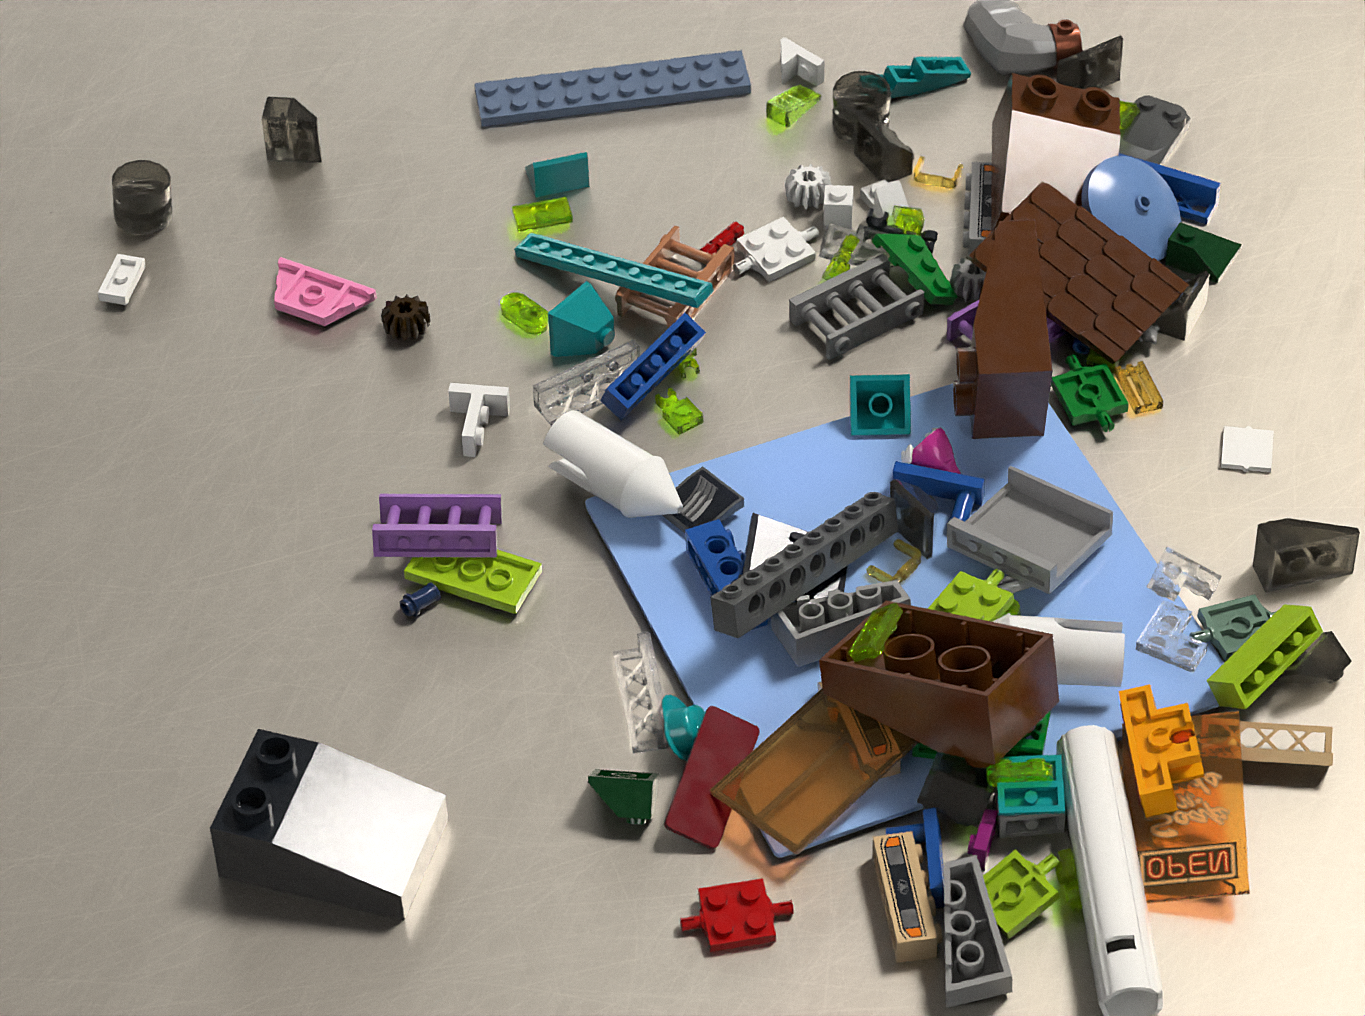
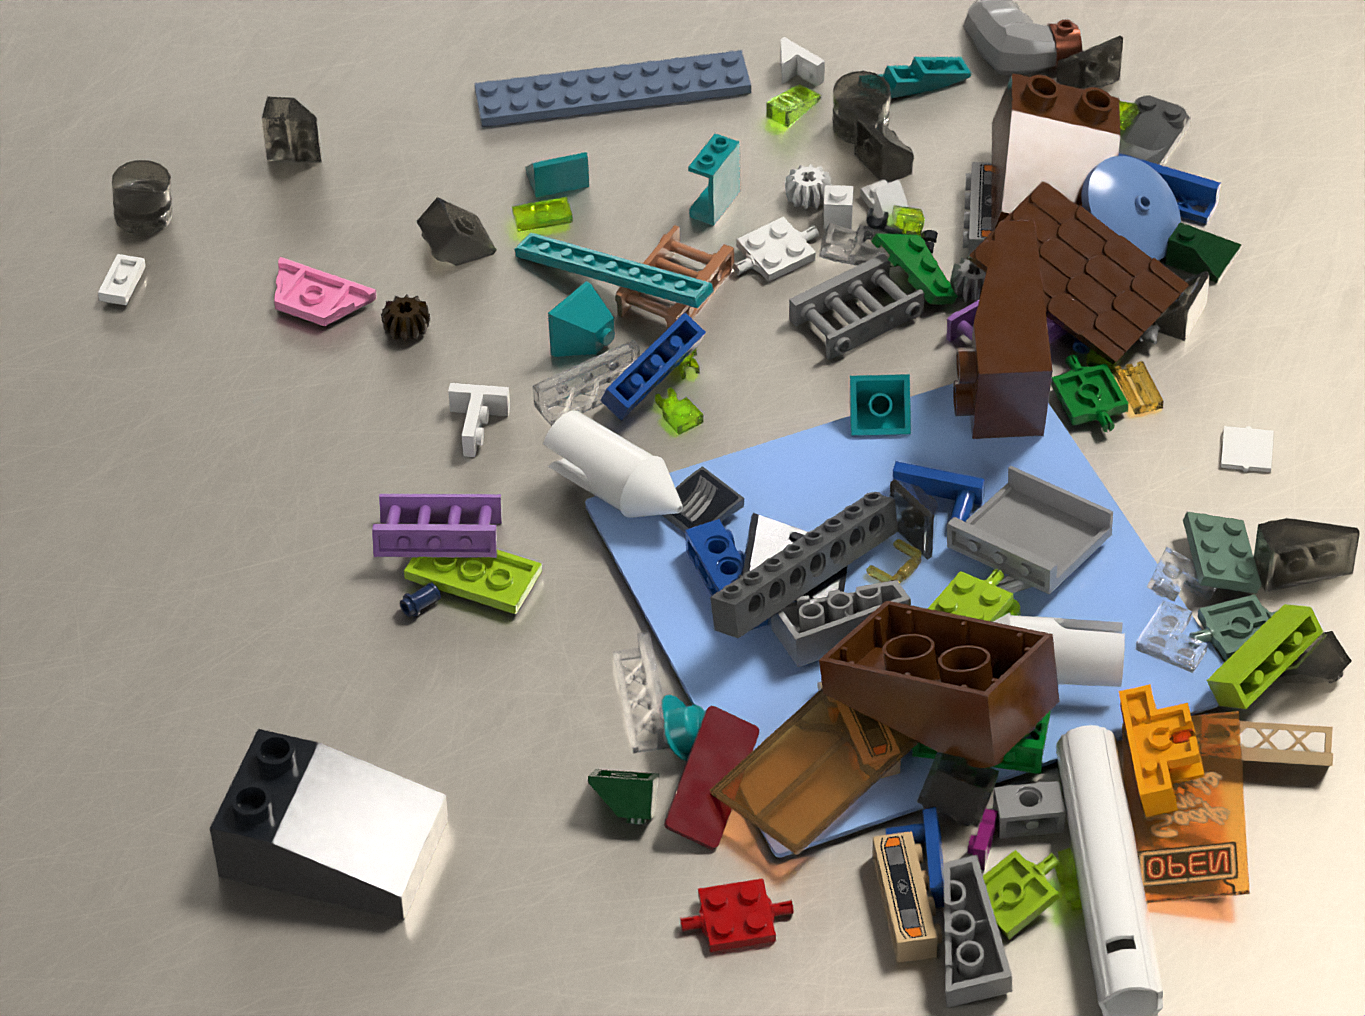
(454, 233): none -> clear smoke slope
(524, 313): clear neon green plate -> none
(721, 165): none -> teal panel
(726, 237): red axle -> none
(840, 260): clear neon green plate -> none
(875, 632): clear neon green plate -> none
(932, 452): dark pink hat -> none
(935, 180): clear yellow piece -> none
(1008, 771): clear neon green plate -> none
(1033, 796): teal slope -> none
(1221, 552): none -> sand green plate

